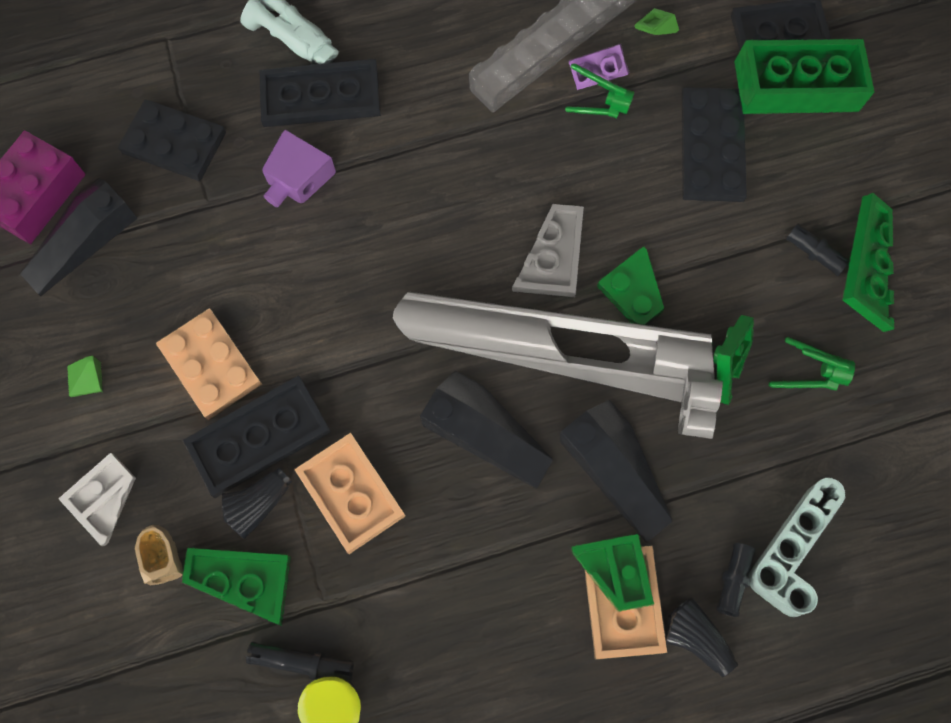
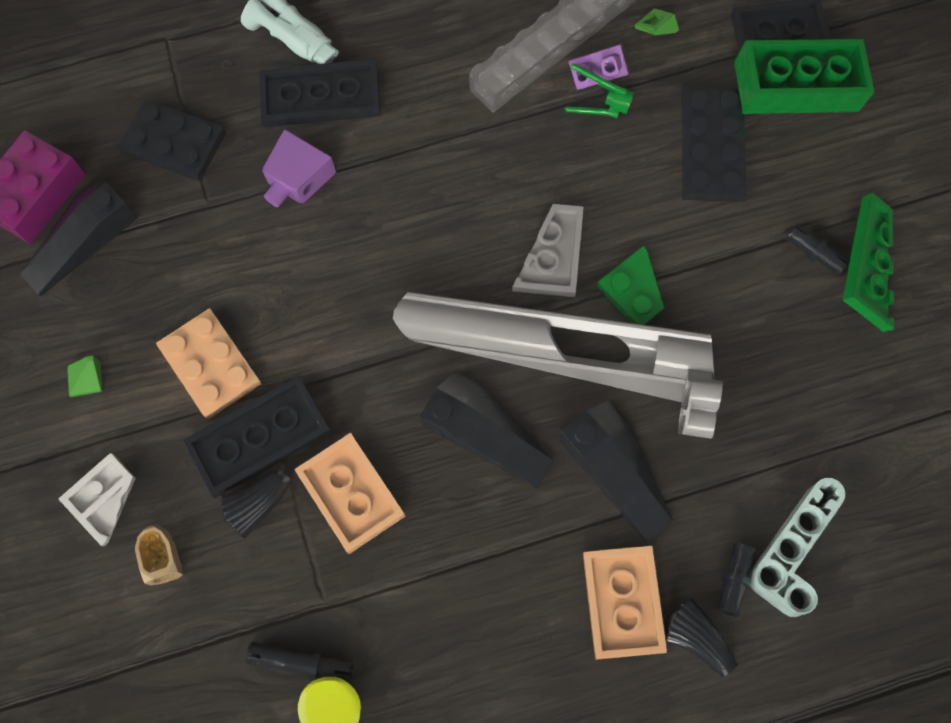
(241, 578): green wing -> none
(618, 571): green wing -> none
(733, 353): green wing -> none
(834, 368): green plant -> none

